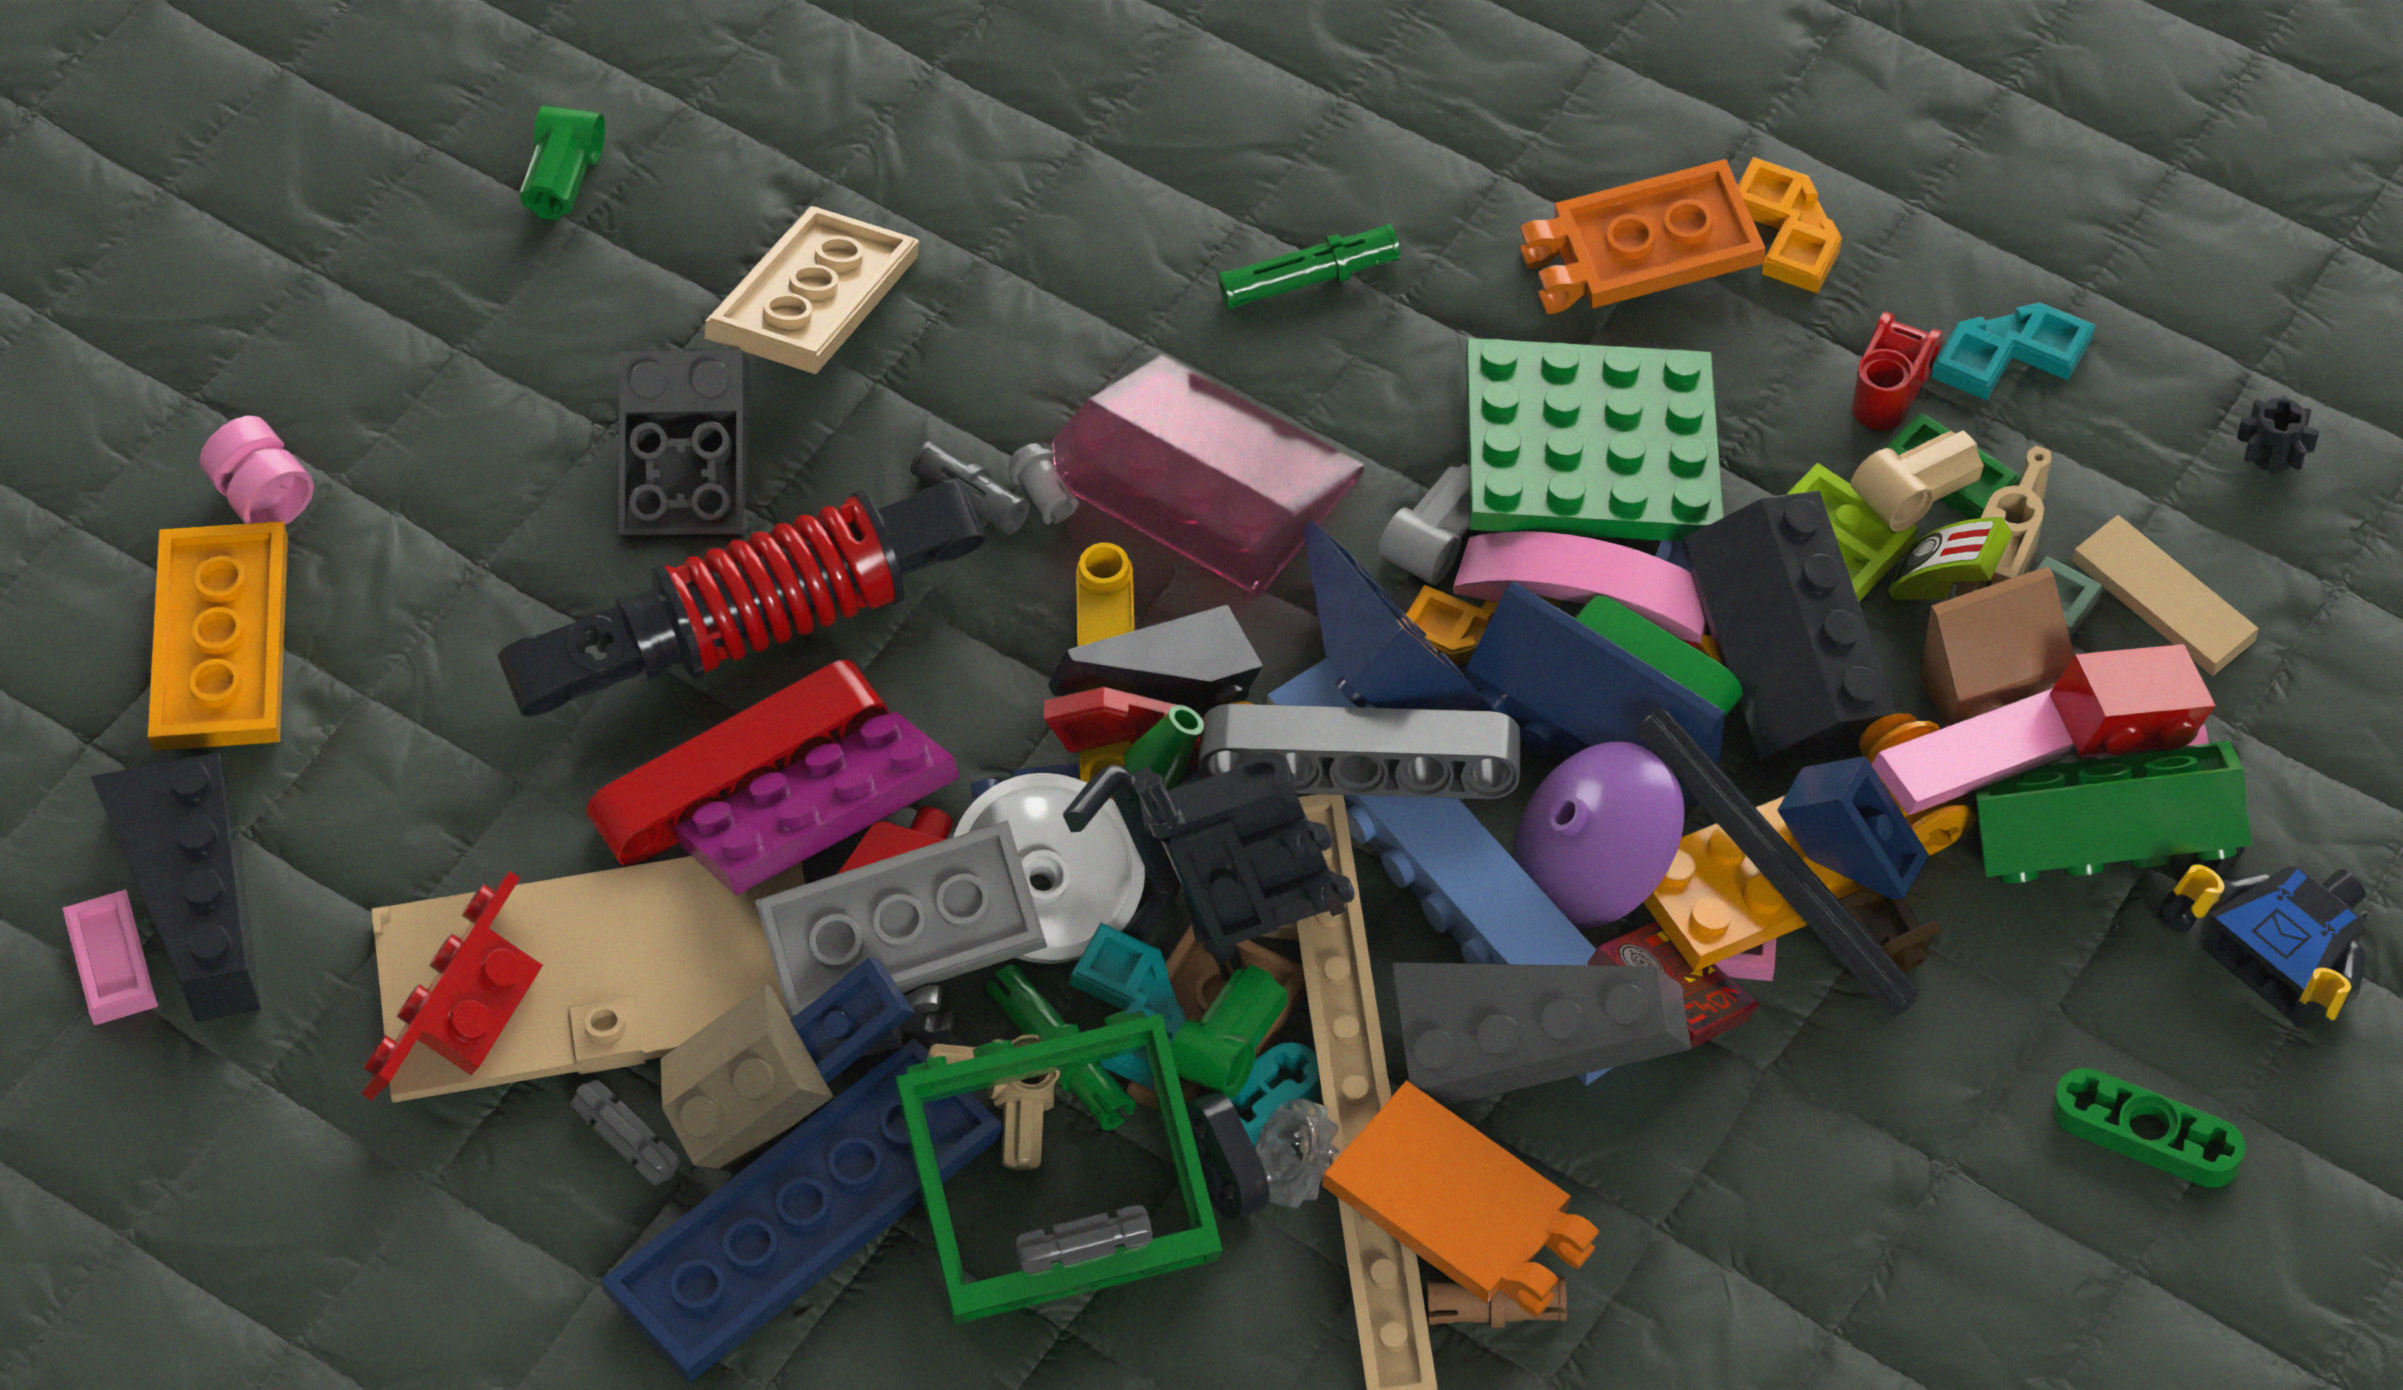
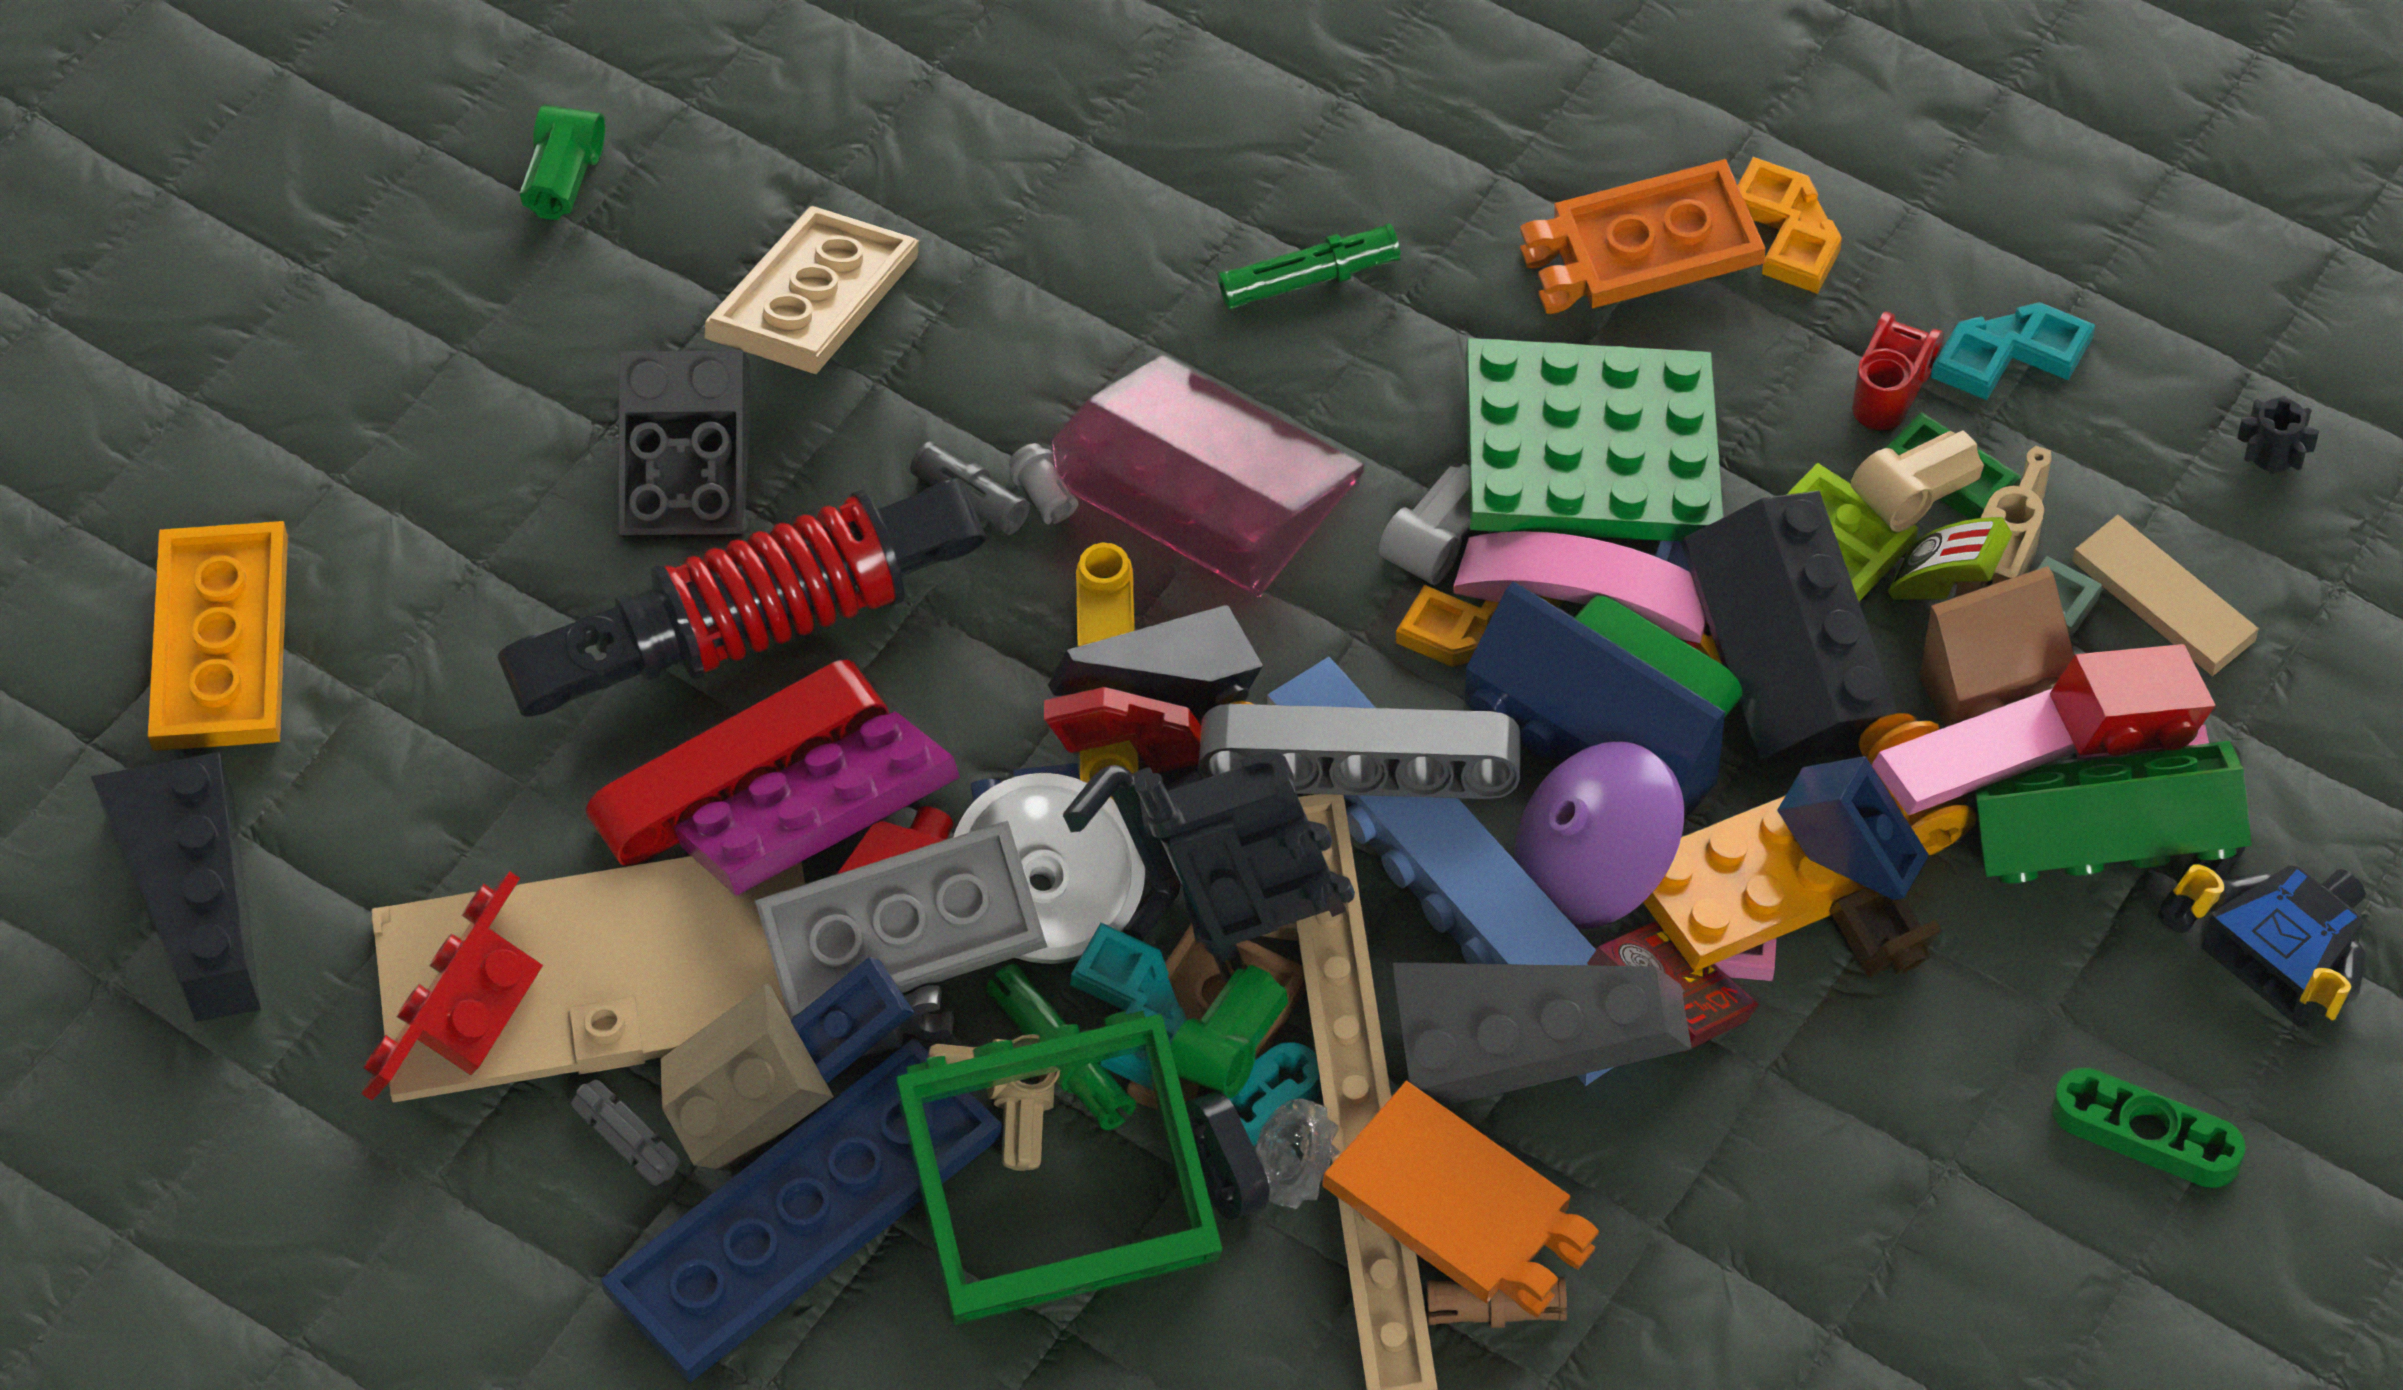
(110, 957): bright pink tile -> none
(256, 472): bright pink wheel -> none
(1084, 1239): dark grey axle -> none
(1167, 746): green cone -> none
(1374, 641): dark blue wedge -> none
(1779, 862): black axle -> none

